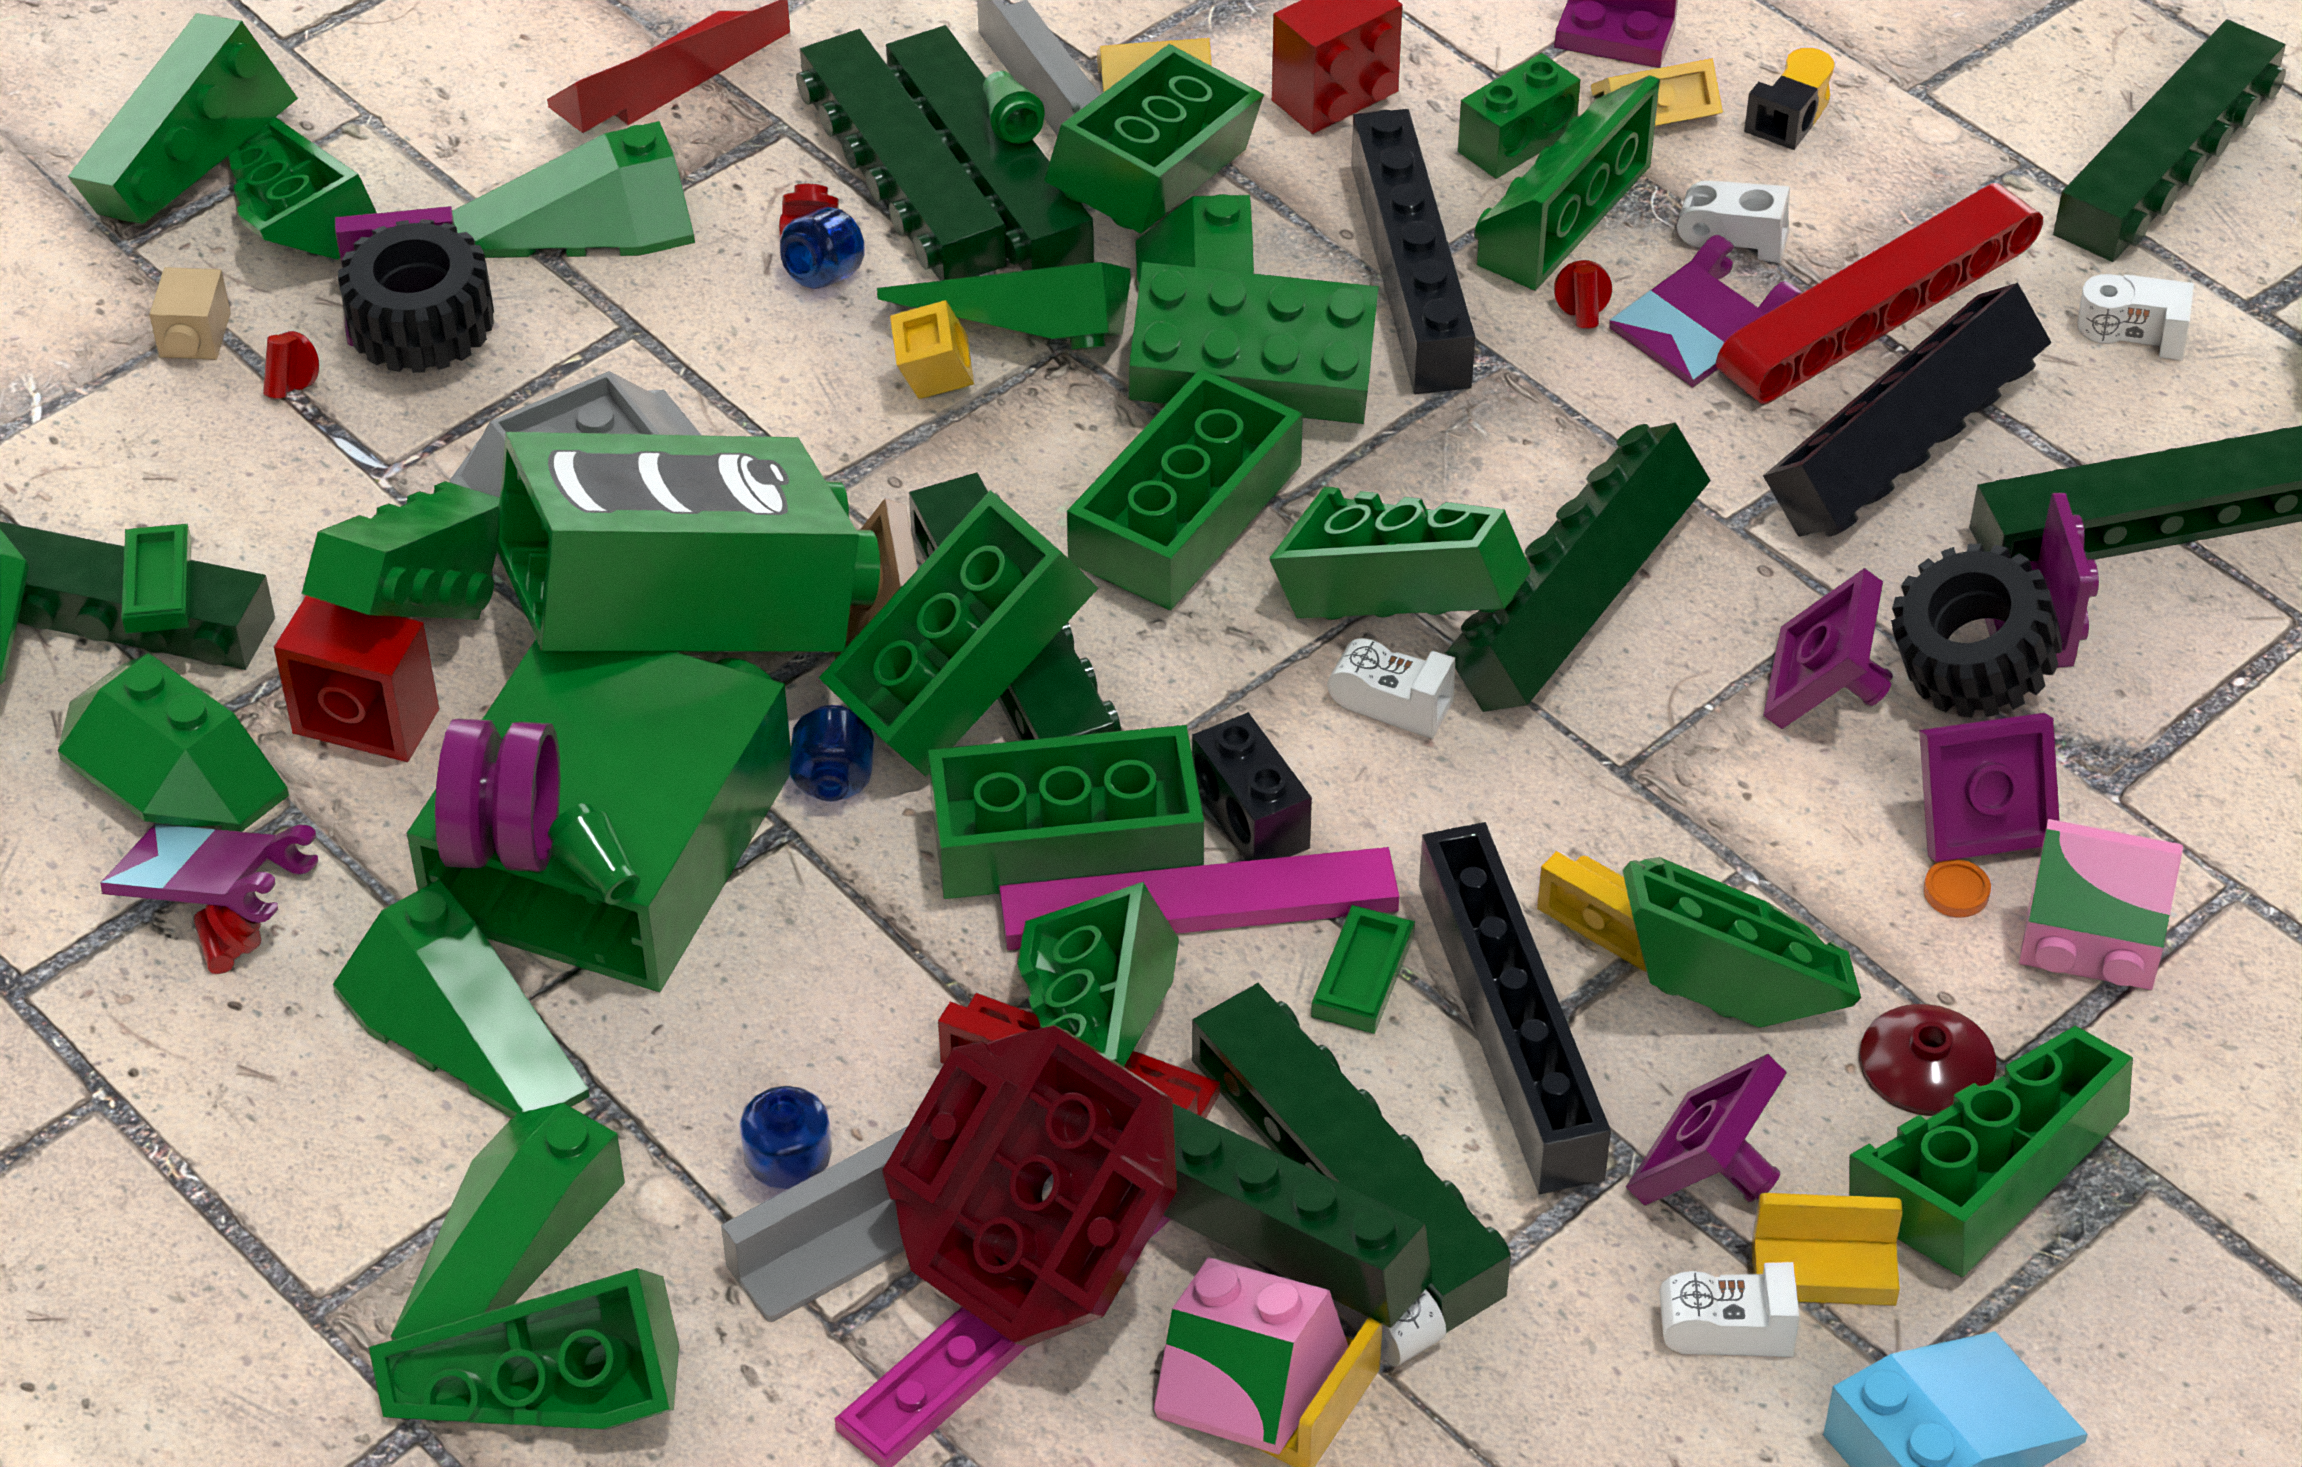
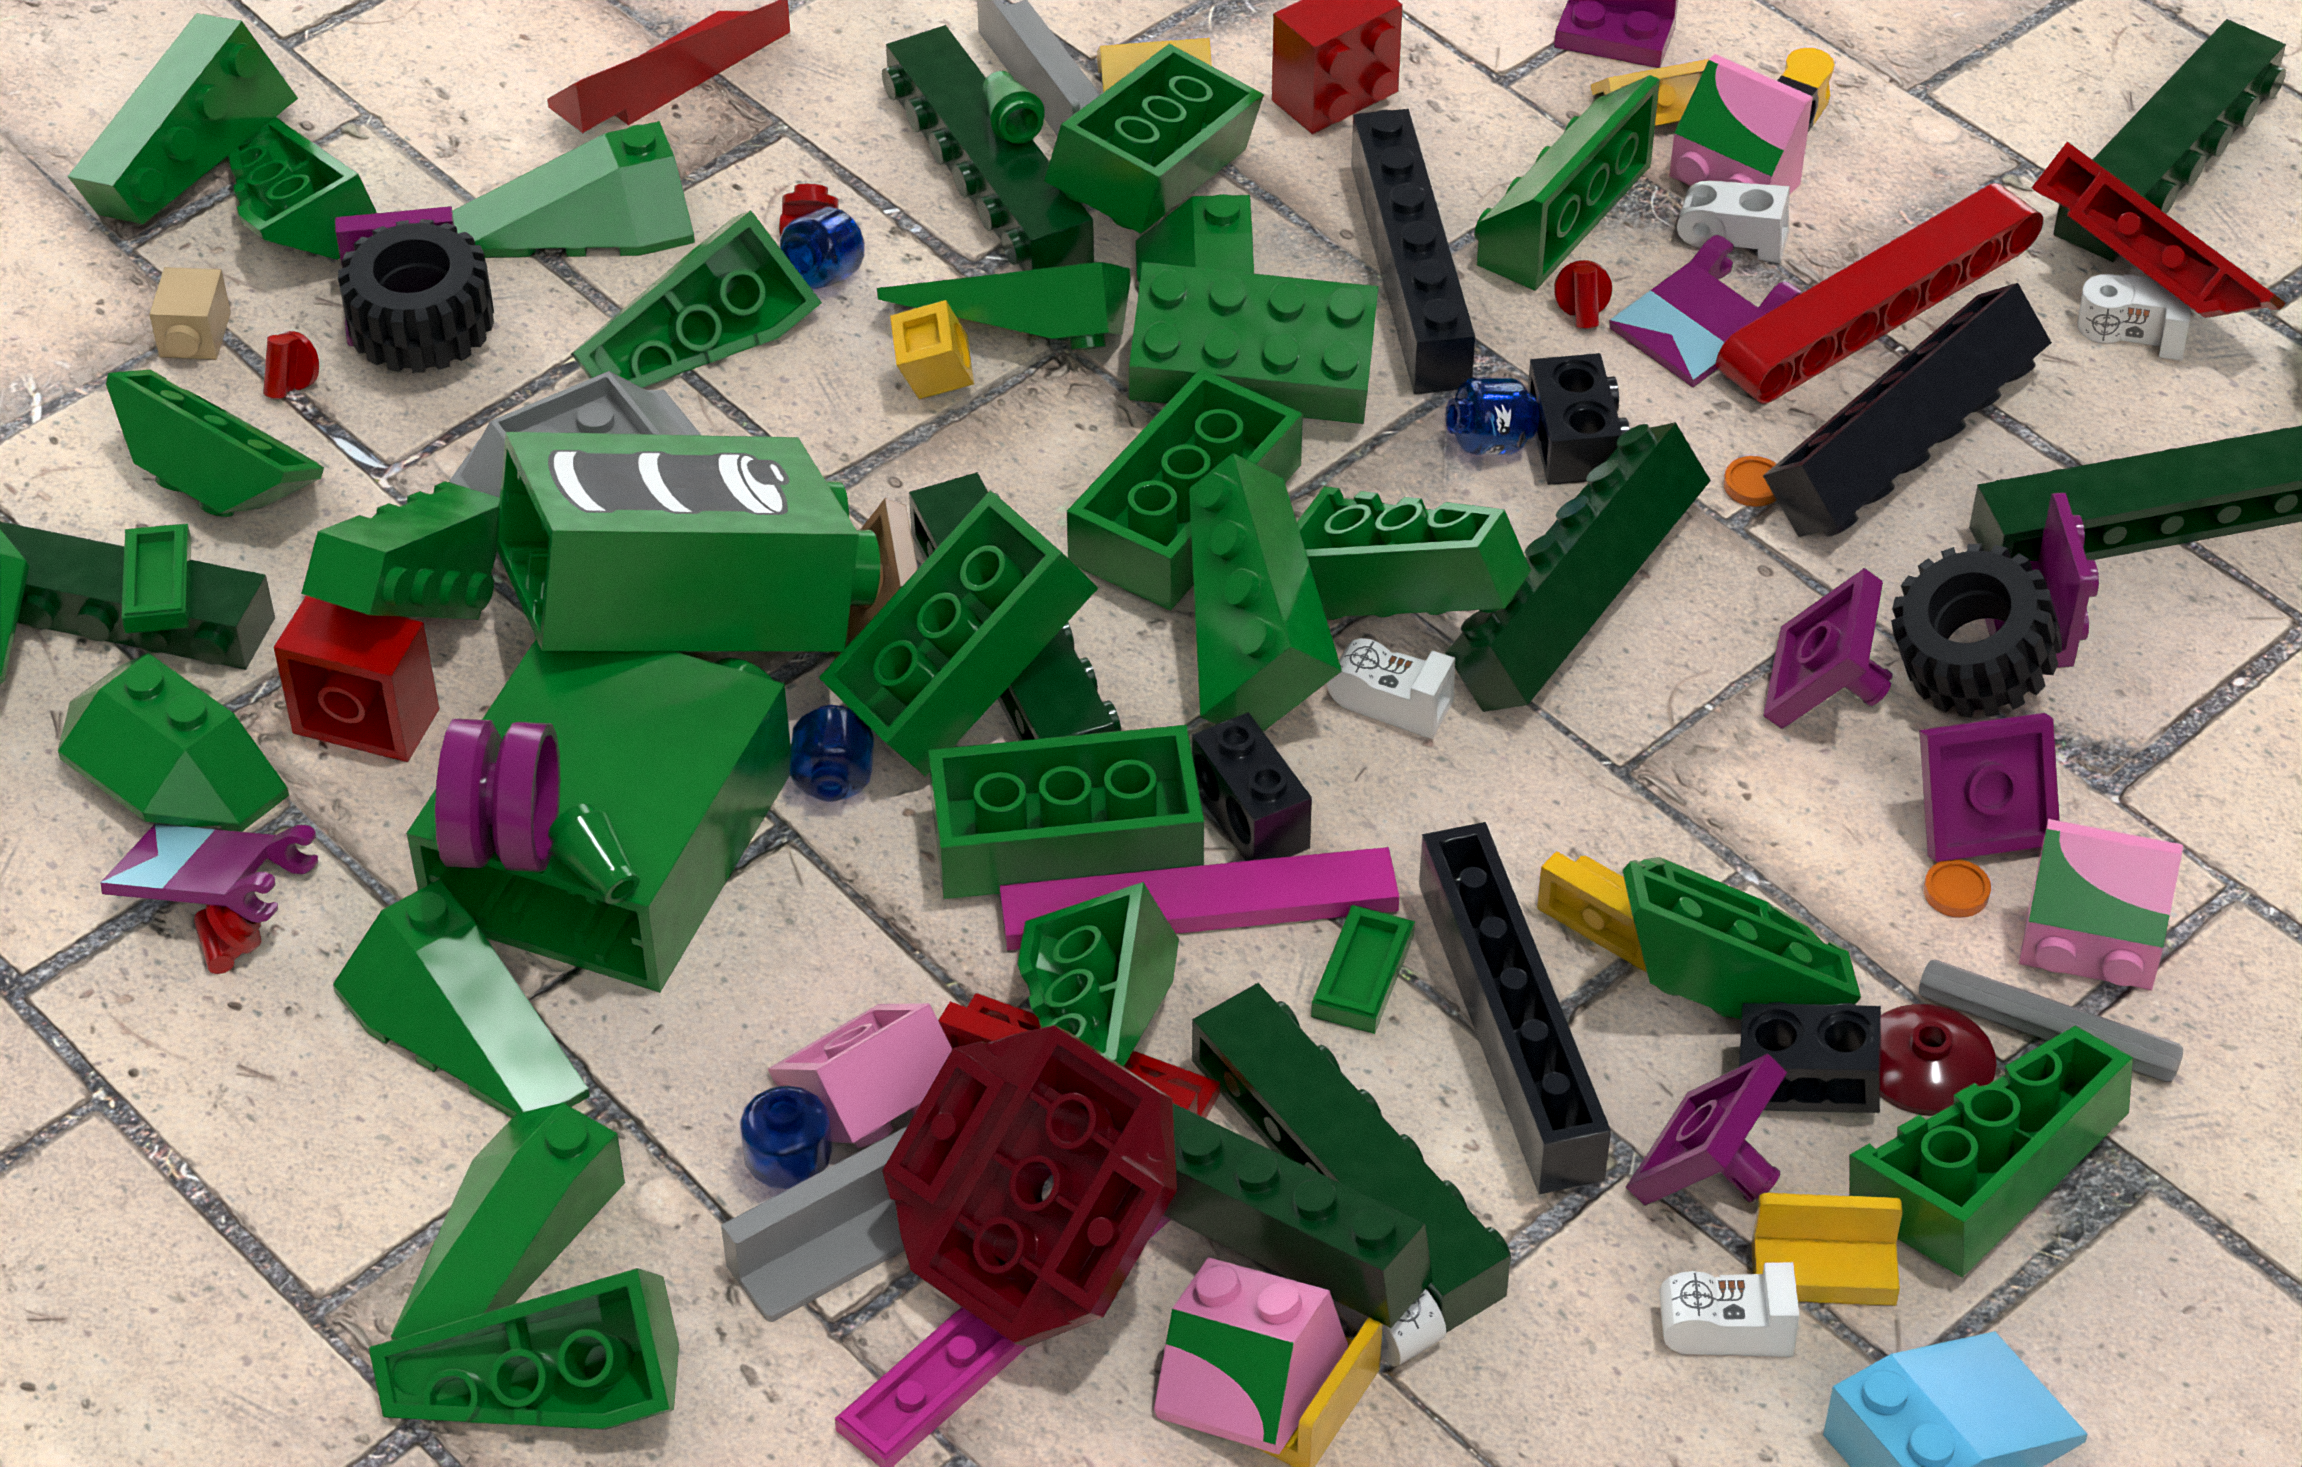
(203, 447): none -> green wedge
(708, 306): none -> green wedge
(870, 1069): none -> bright pink slope
(901, 157): dark green brick -> none
(1254, 598): none -> green wedge
(1492, 415): none -> clear blue head
(1517, 115): green brick -> none
(1576, 415): none -> black brick
(1741, 129): none -> bright pink slope
(1746, 482): none -> orange piece
(1825, 1049): none -> black brick
(2044, 1016): none -> light grey axle
(2150, 238): none -> red wedge

